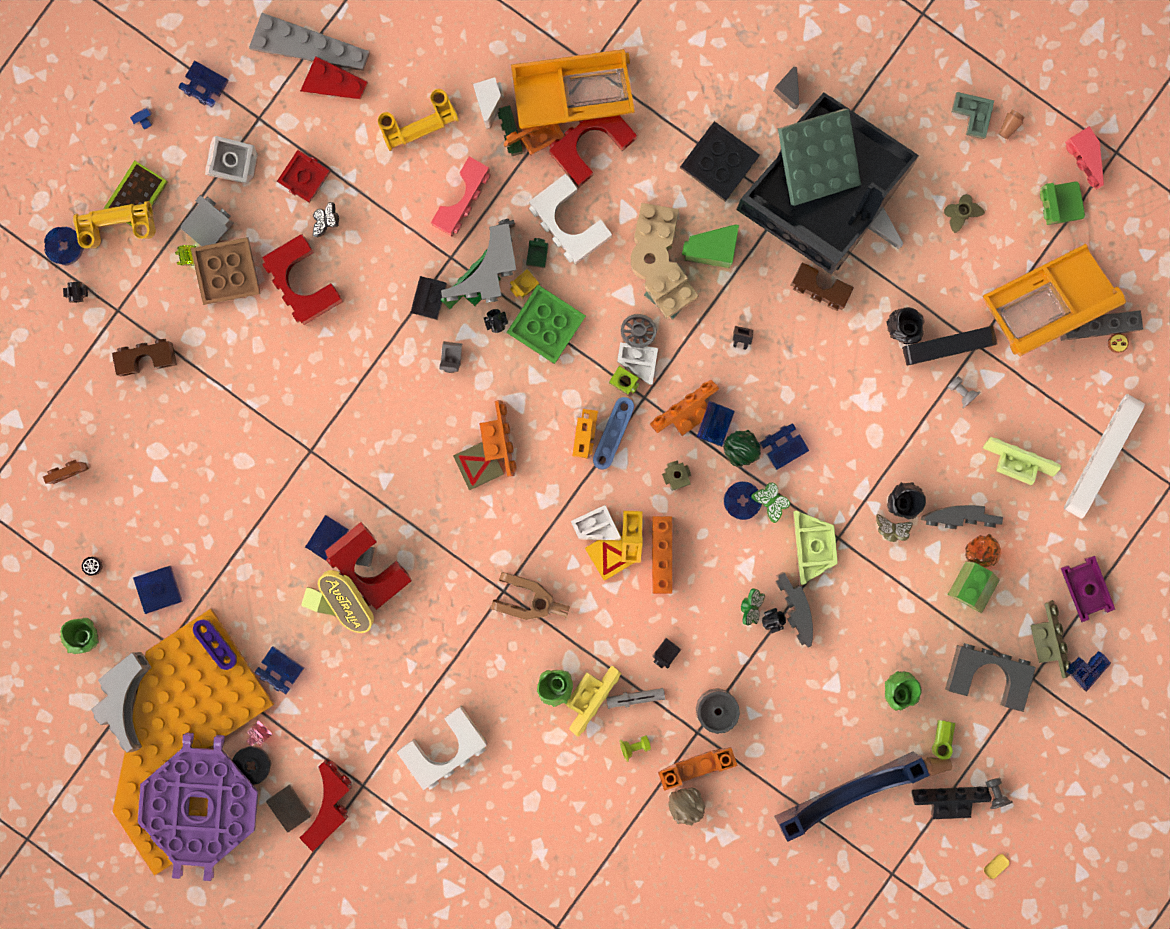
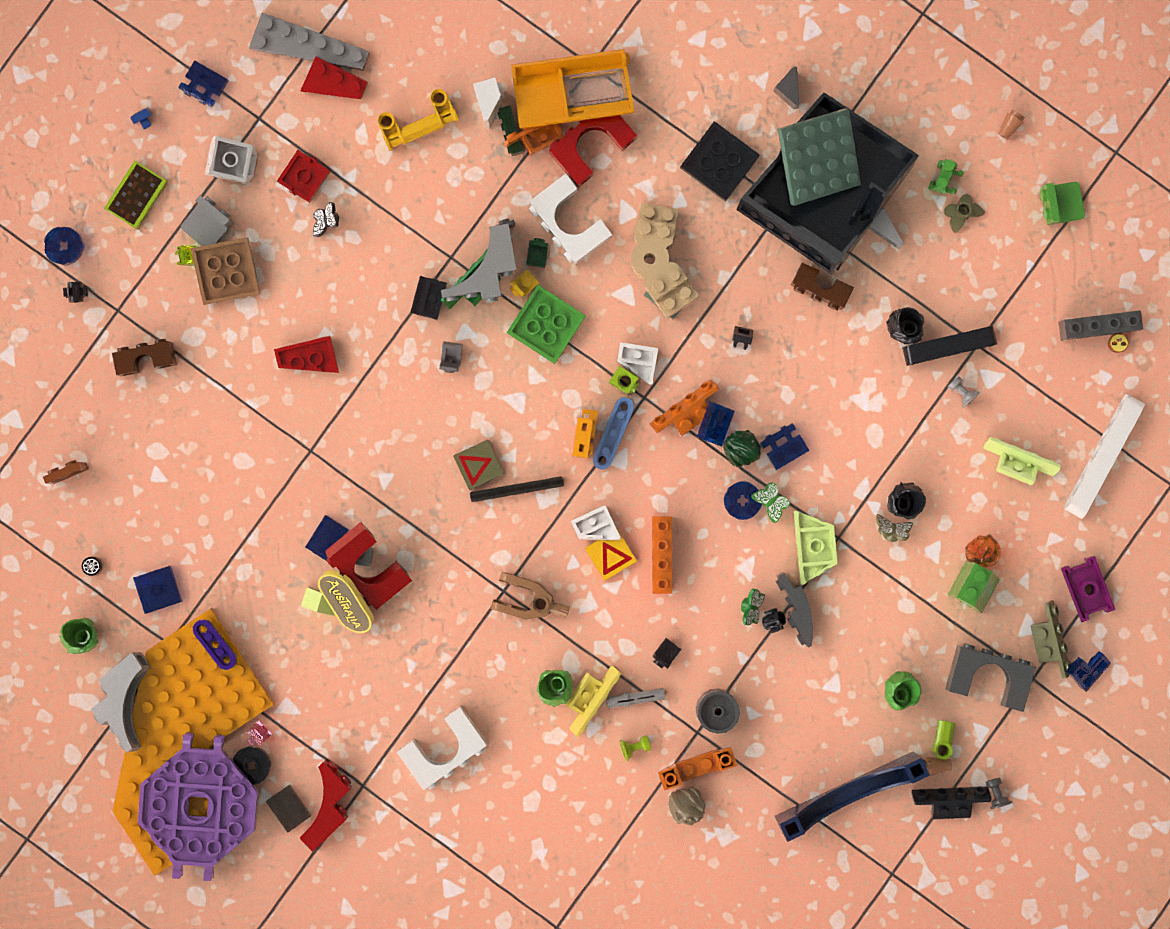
(113, 216): yellow piece -> none
(280, 263): red arch -> none
(283, 666): clear blue plate -> none
(308, 356): none -> red wing
(449, 217): coral arch -> none
(495, 320): black gear -> none
(496, 439): orange bracket -> none
(516, 489): none -> pearl dark grey axle
(632, 536): yellow bracket -> none
(638, 331): flat silver wheel -> none
(676, 483): olive brick -> none
(712, 247): bright green slope -> none
(945, 177): none -> bright green piece
(955, 515): dark grey slope -> none
(979, 111): sand green plate -> none
(996, 866): light yellow piece -> none
(1052, 300): light orange piece -> none
(1087, 152): coral slope -> none

